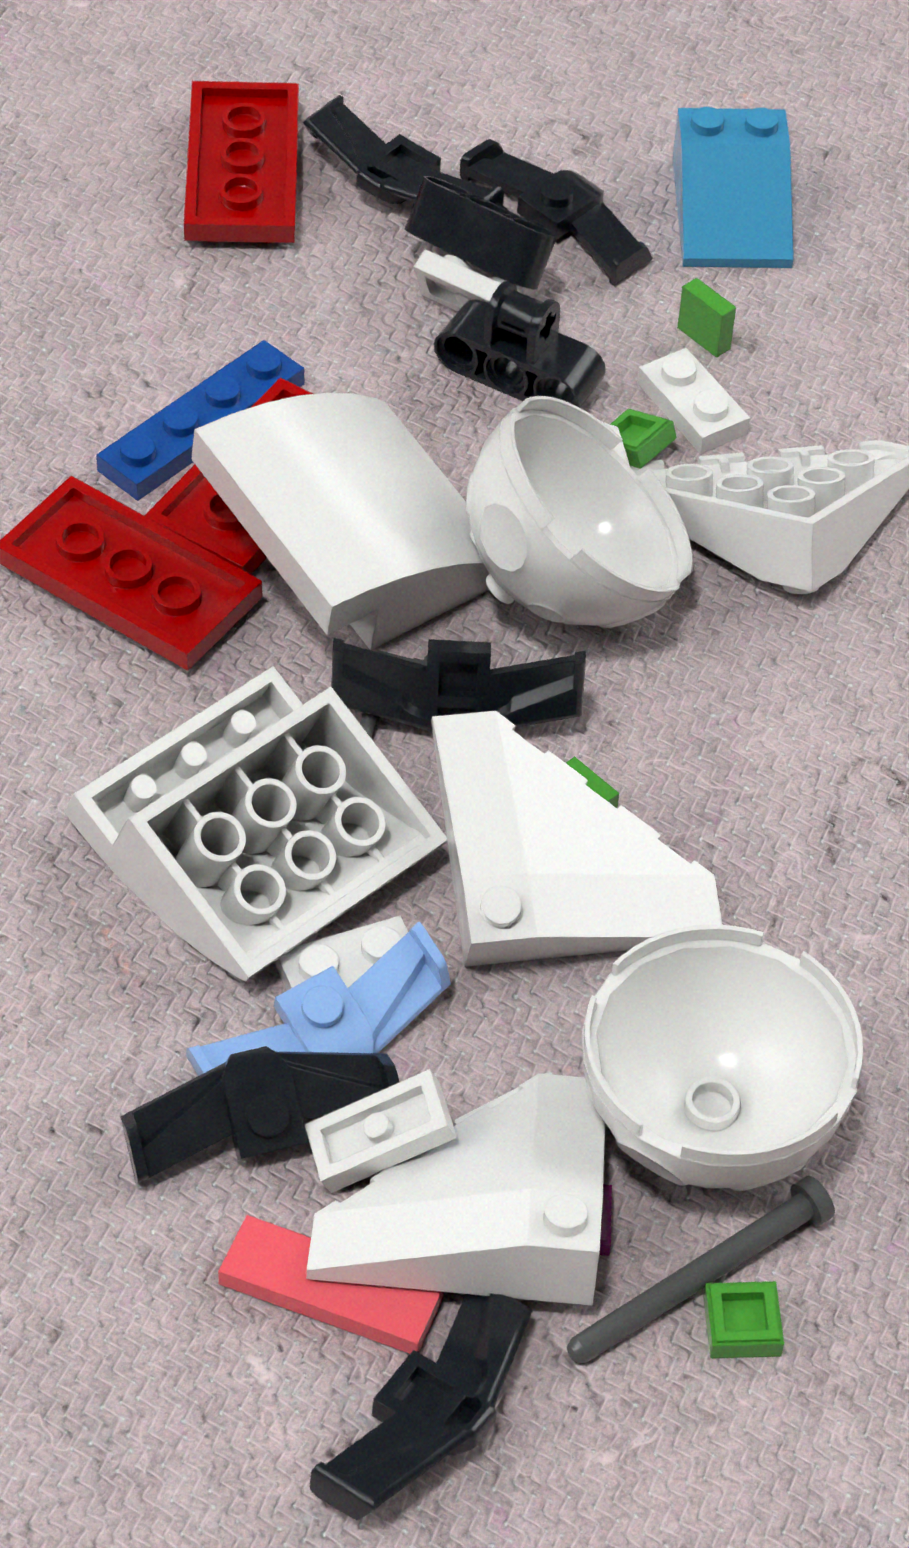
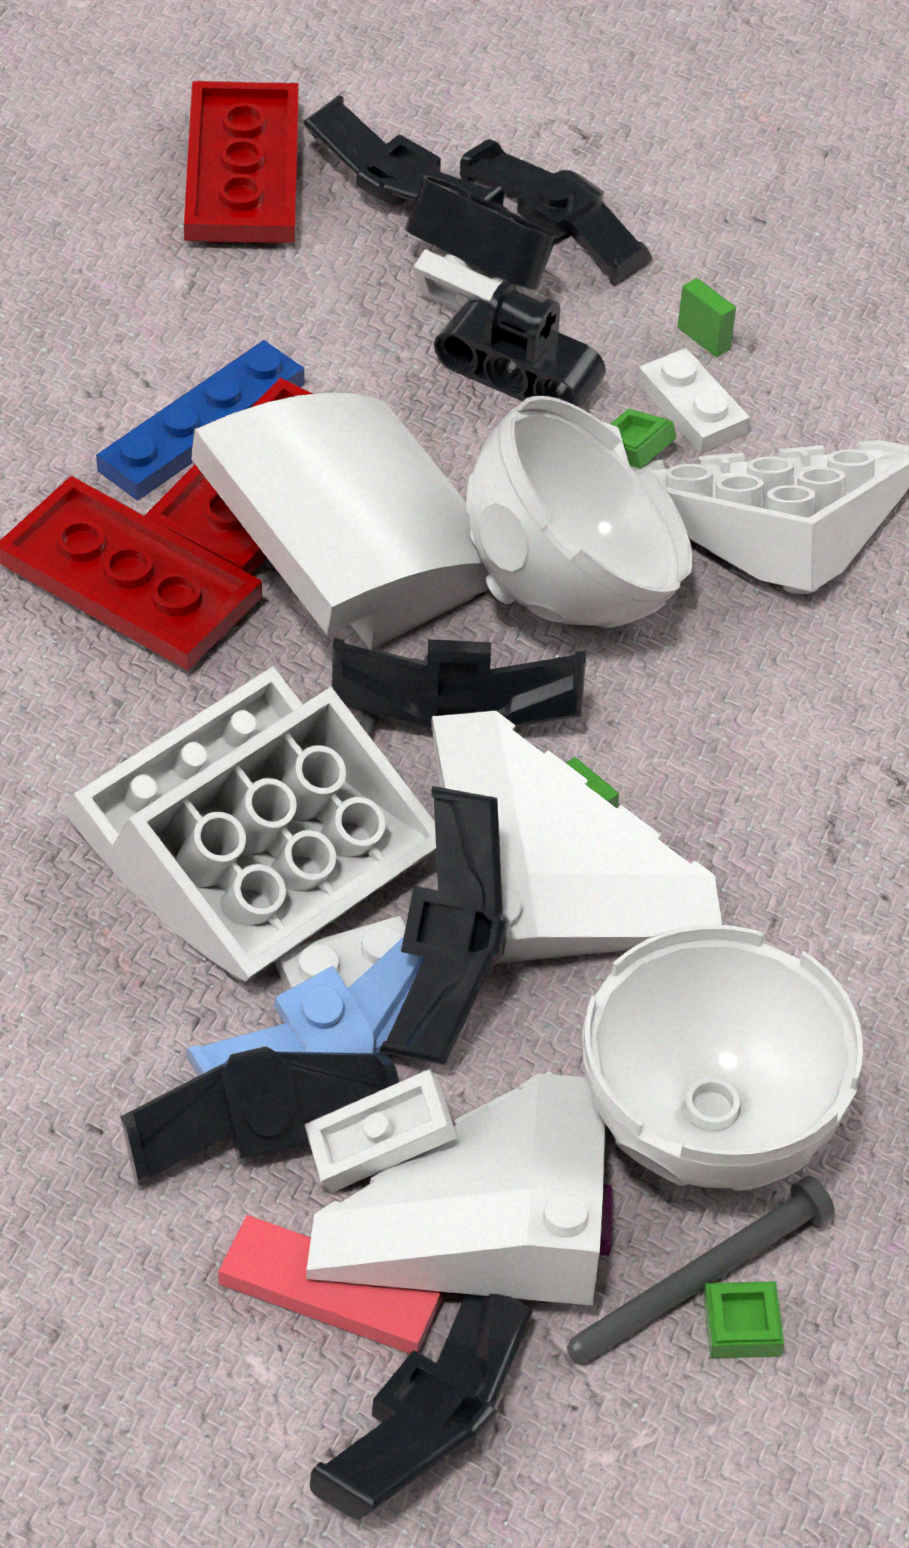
(454, 927): none -> black plate
(733, 187): dark azure slope -> none

